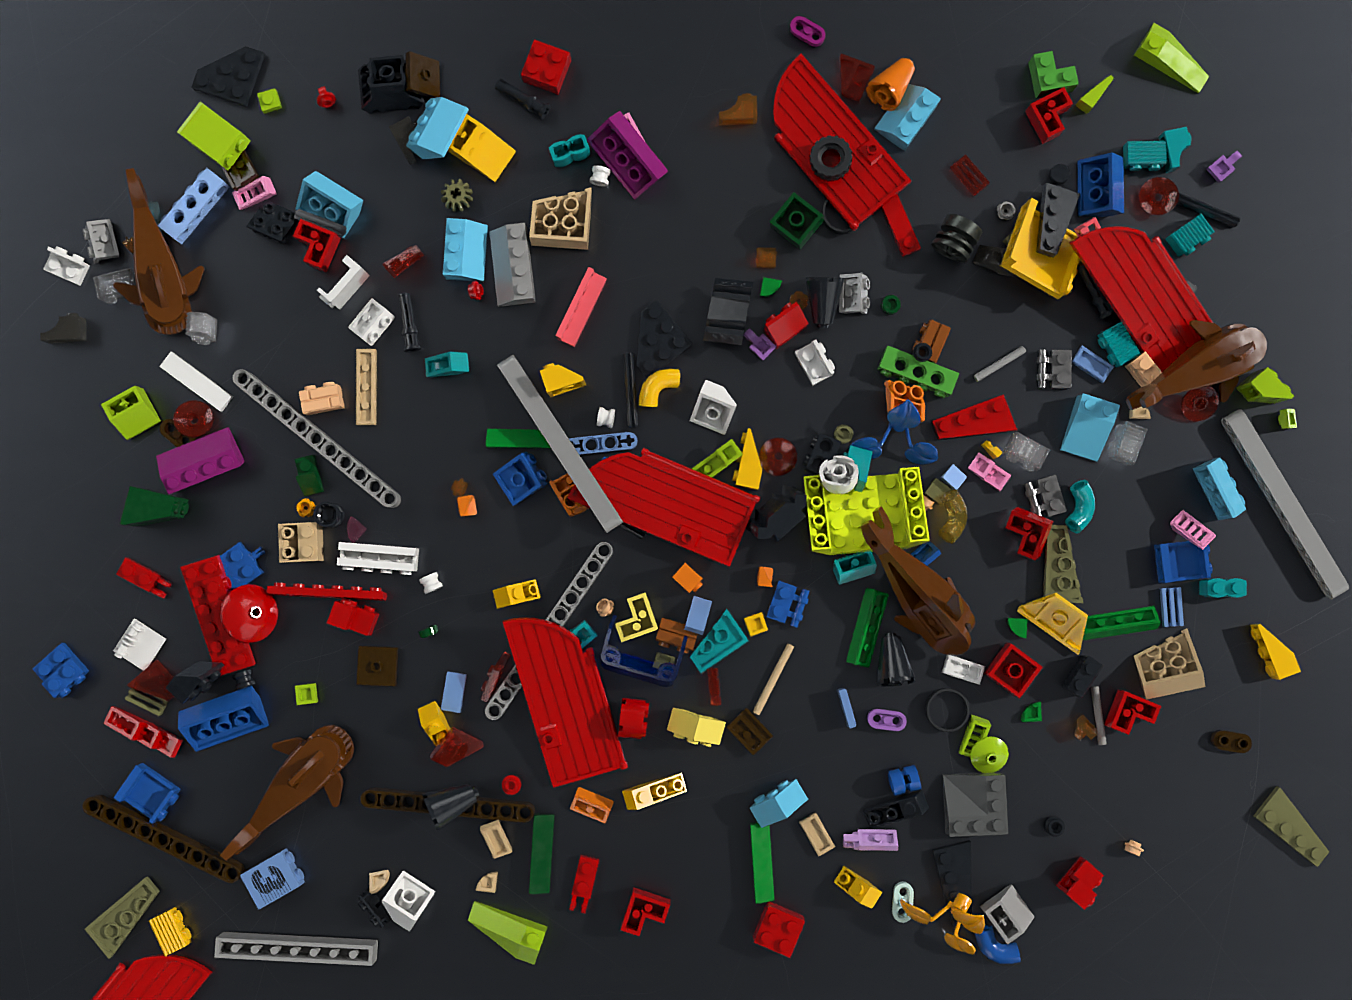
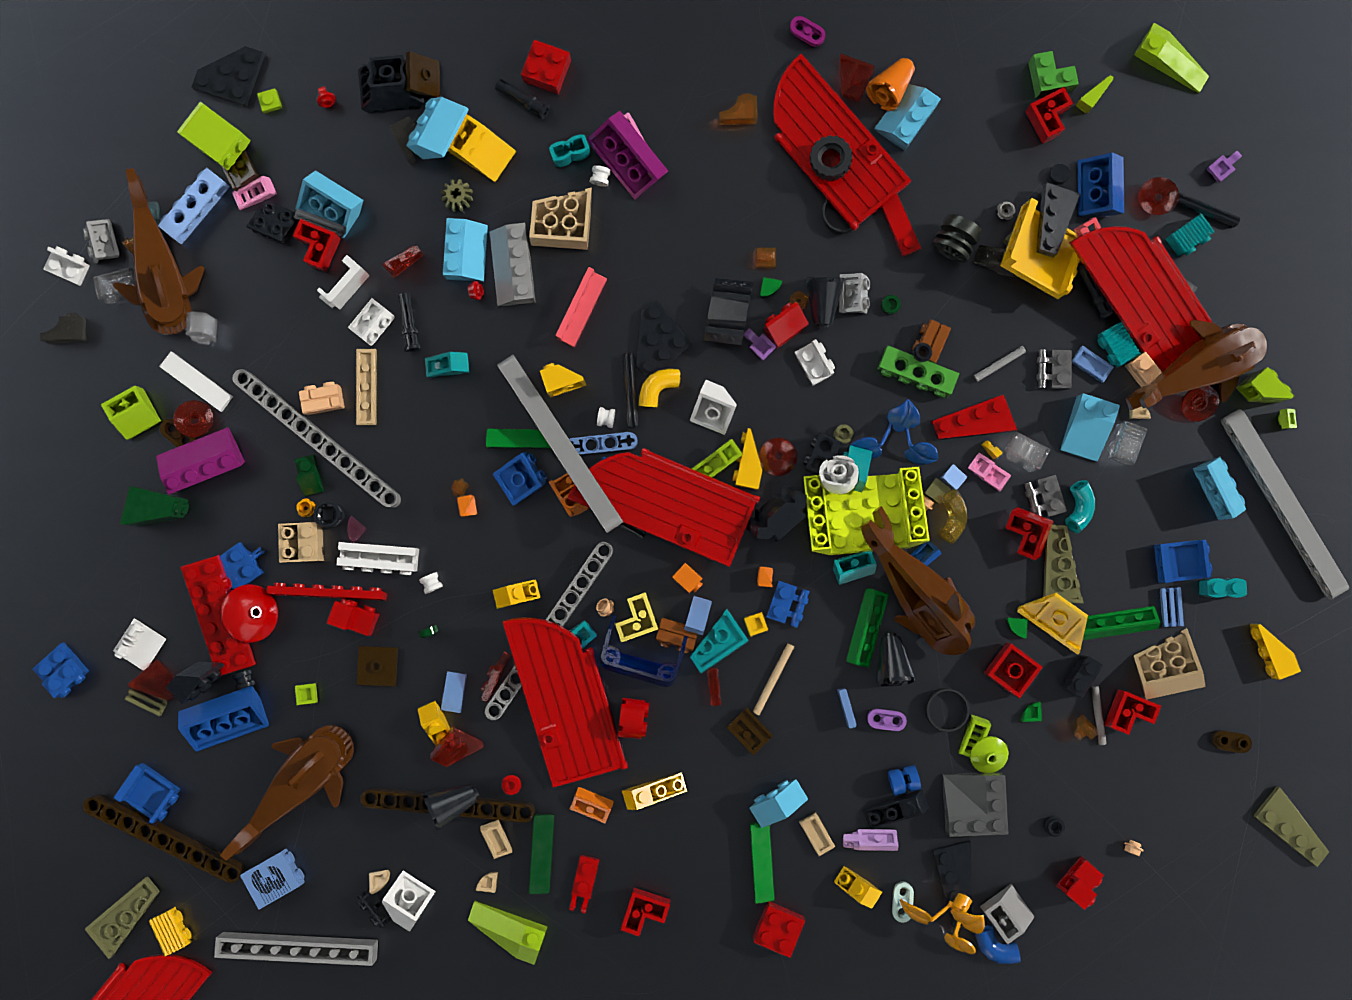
(142, 577): red hinge -> none
(143, 731): red slope -> none
(662, 658): olive tile -> none
(695, 727): light yellow brick -> none
(797, 221): dark green brick -> none
(898, 392): orange slope -> none
(963, 669): white plate -> none
(965, 181): clear red tile -> none
(1144, 155): teal brick -> none
(1176, 142): teal arch -> none
(1183, 521): bright pink slope -> none

